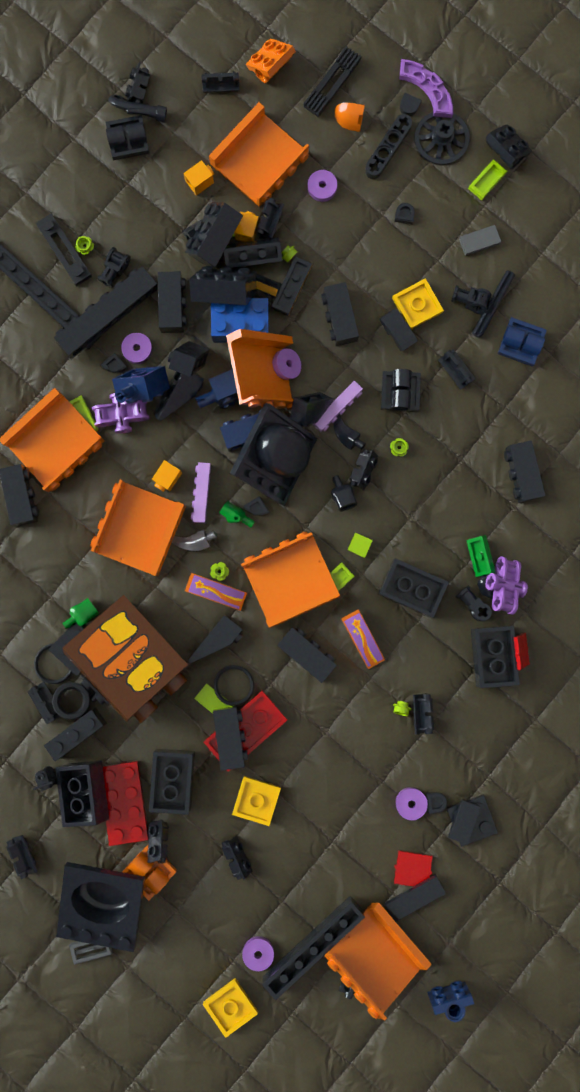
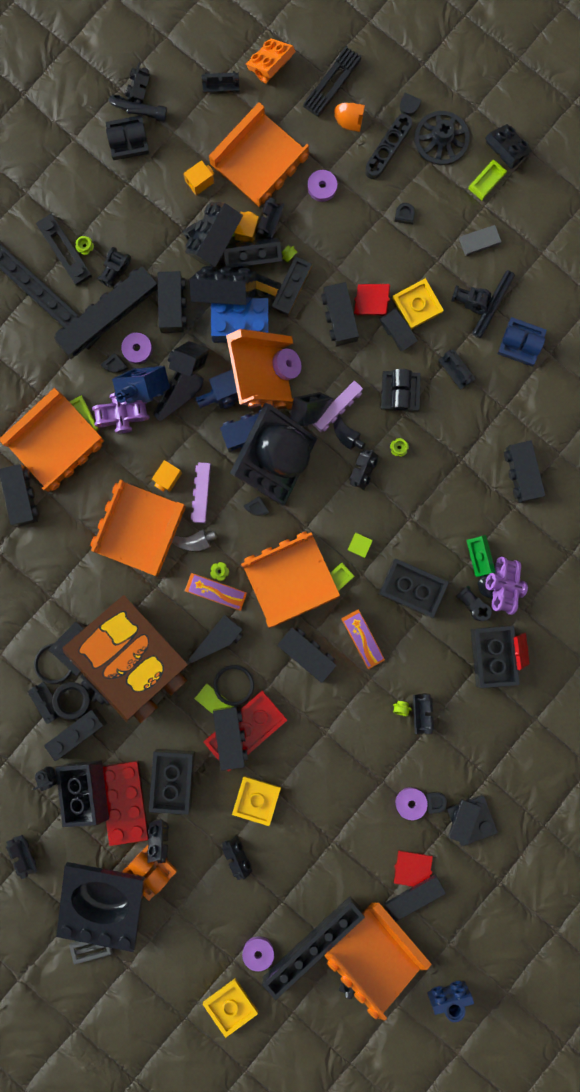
(81, 614): green piece -> none
(235, 514): green piece -> none
(343, 495): black piece -> none
(372, 299): none -> red piece
(430, 84): medium lavender tile -> none

